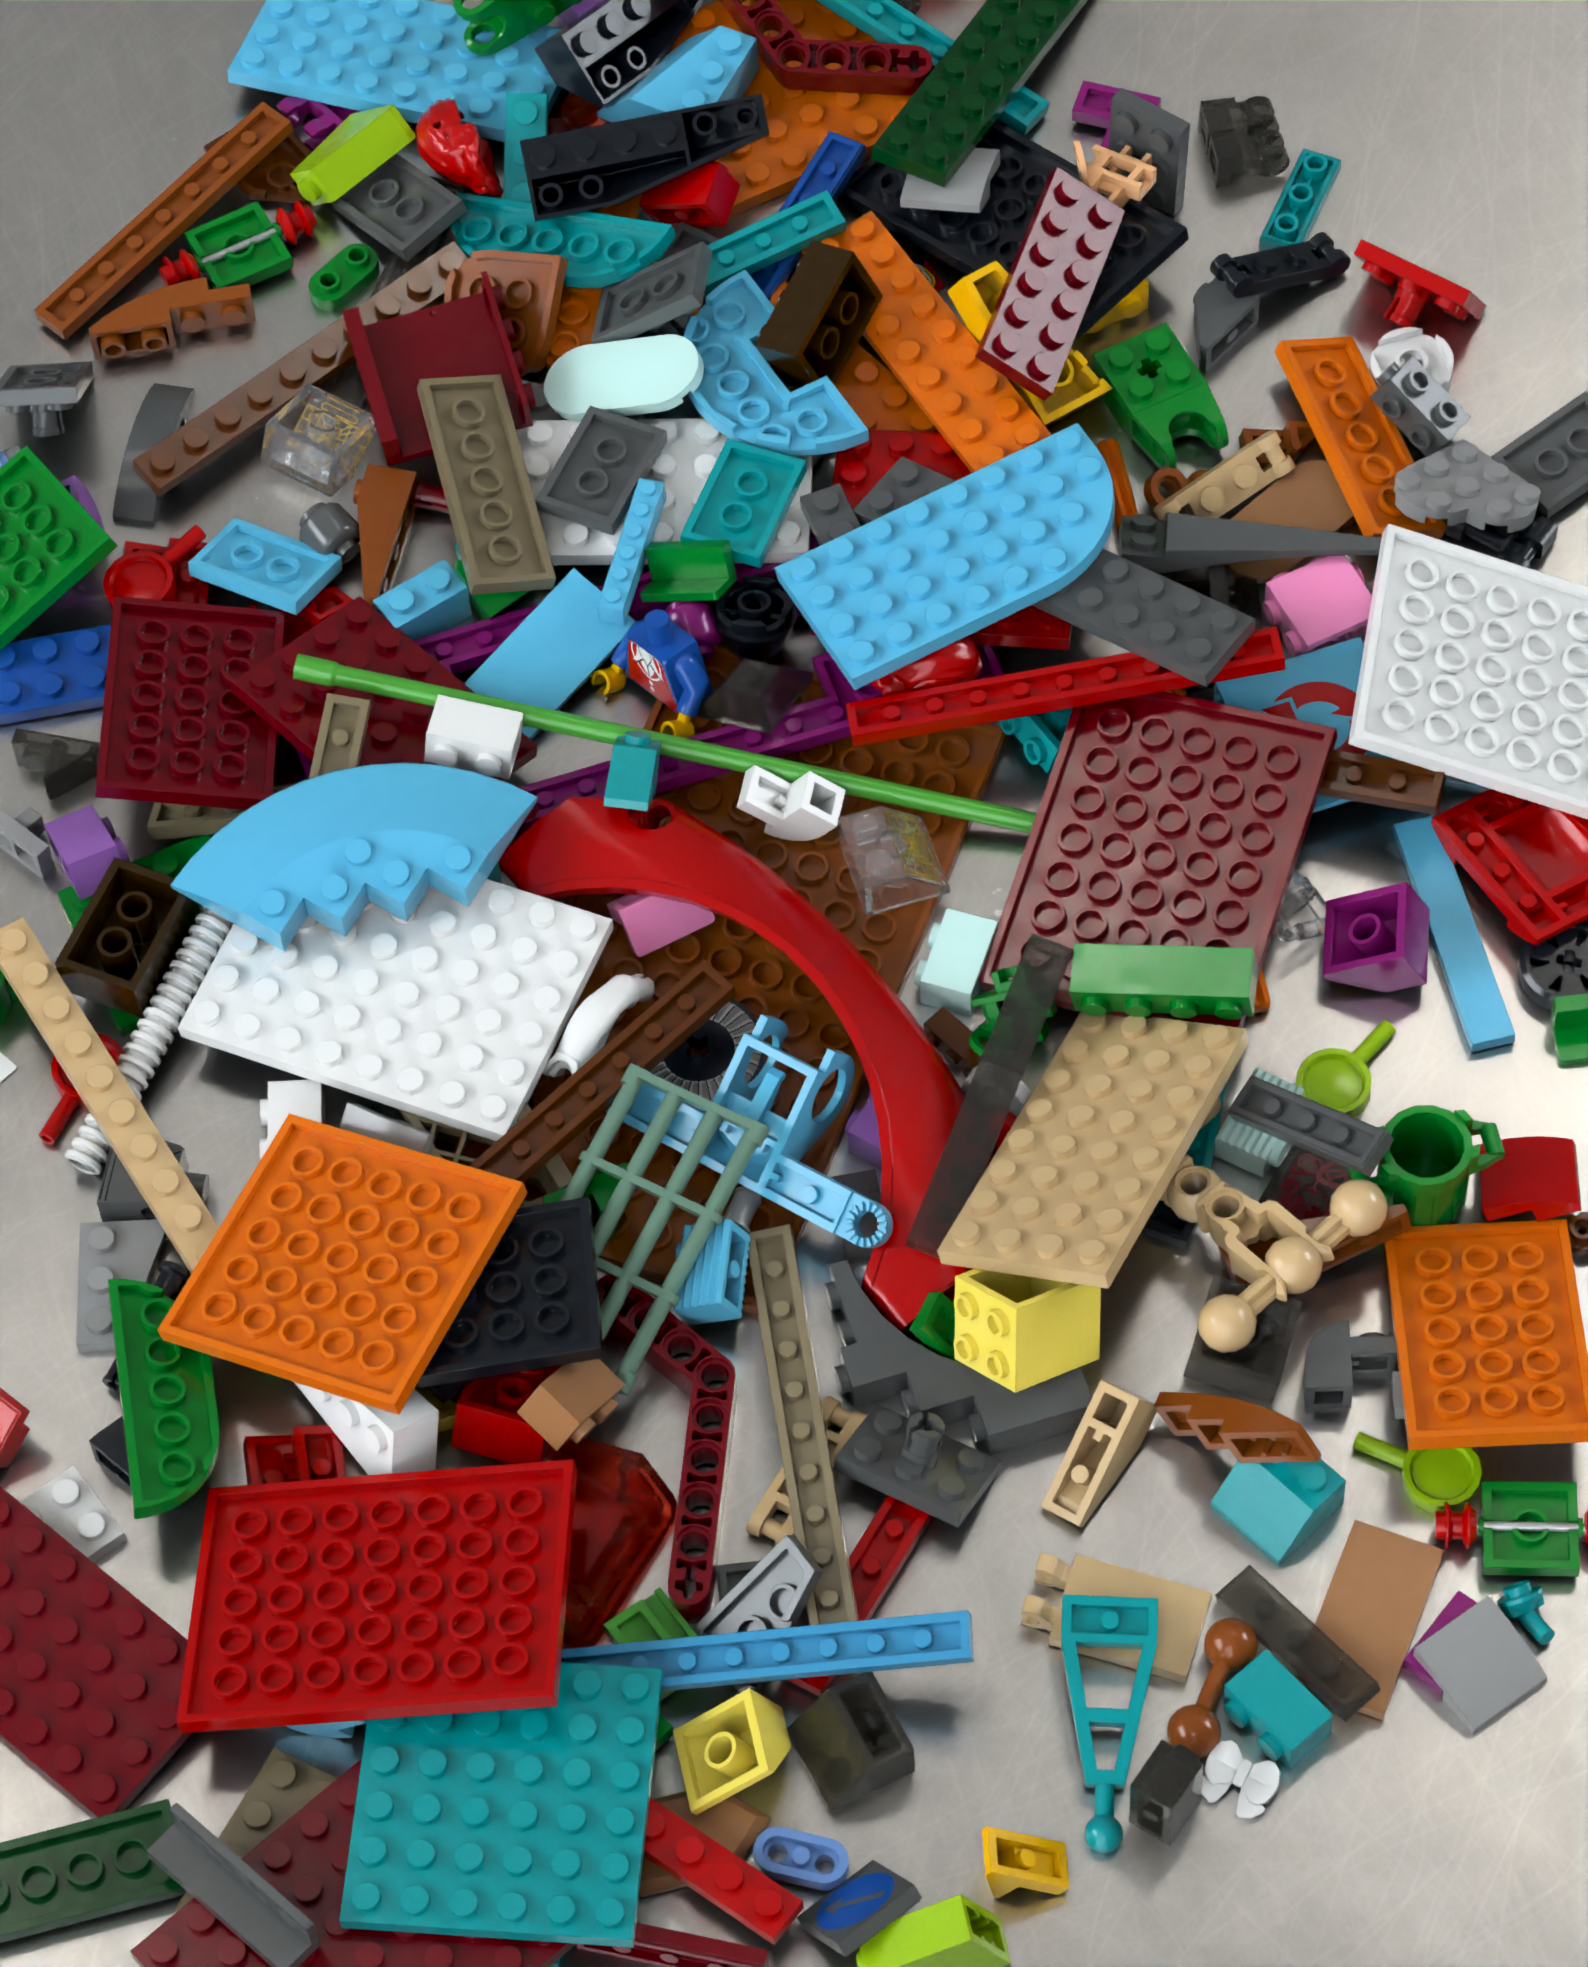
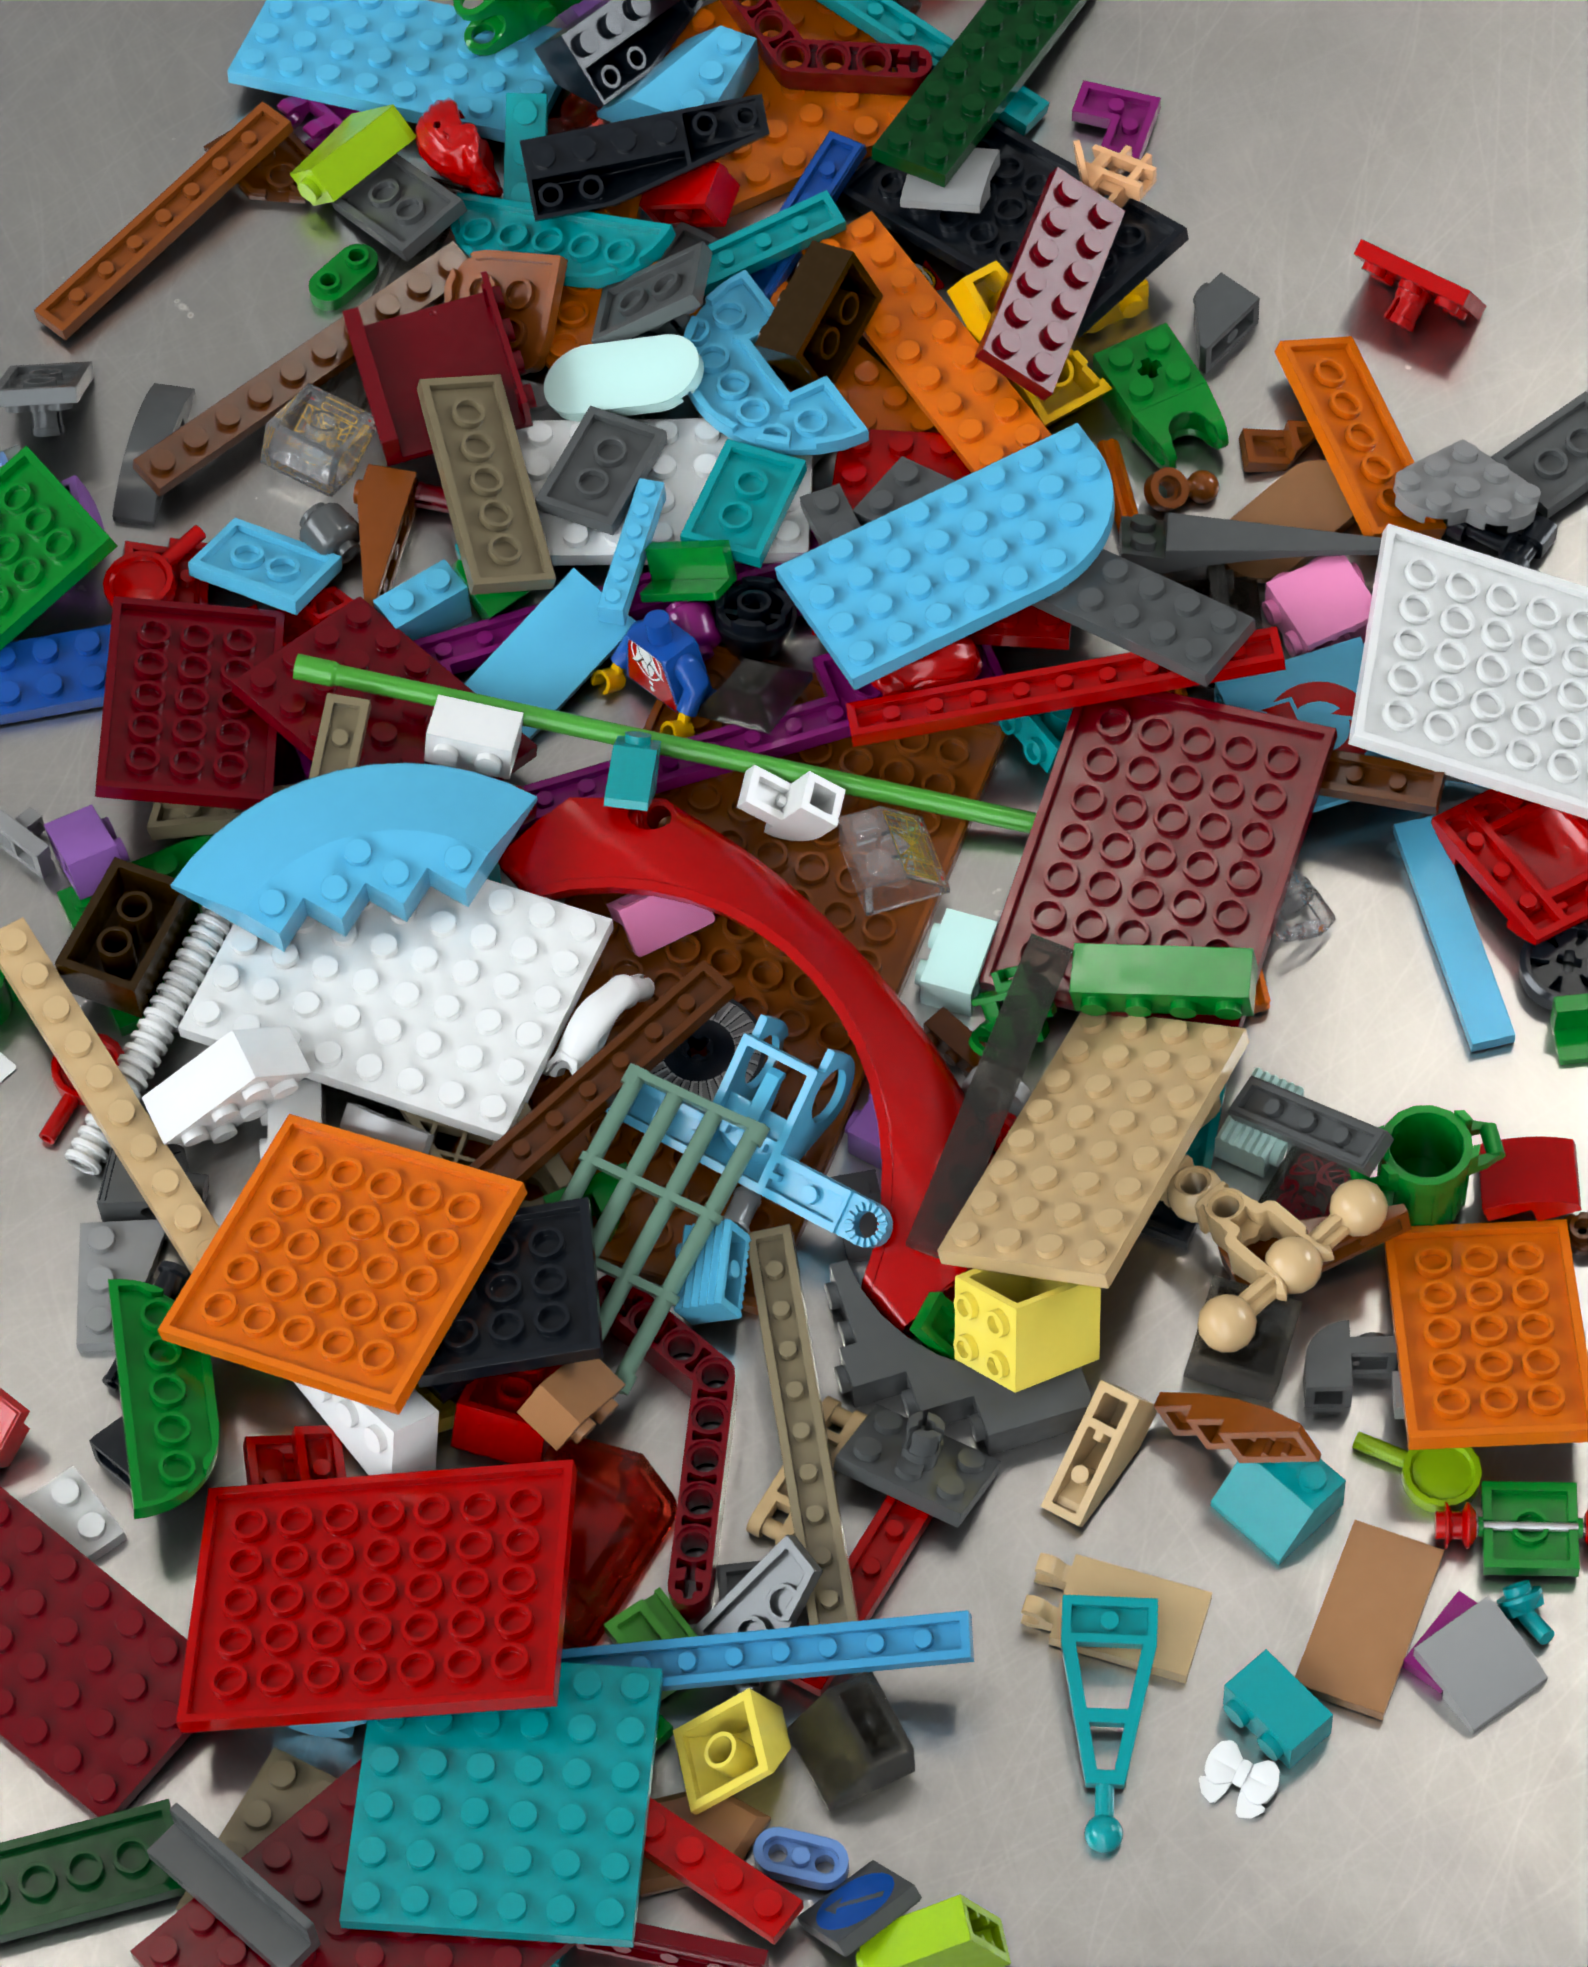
(65, 759): clear smoke slope -> none
(156, 317): dark orange slope -> none
(227, 1086): none -> white brick
(240, 247): green plate -> none
(1023, 1862): yellow slope -> none
(1153, 132): dark grey plate -> none
(1166, 1791): clear smoke brick -> none
(1229, 1647): dark orange piece -> none
(1230, 480): tan plate -> none
(1241, 139): clear smoke legs -> none
(1281, 266): black plate -> none
(1298, 1643): clear smoke tile -> none
(1300, 200): teal tile -> none
(1342, 1077): lime piece -> none
(1377, 939): magenta slope -> none
(1406, 342): white plate -> none
(1418, 405): dark grey brick -> none

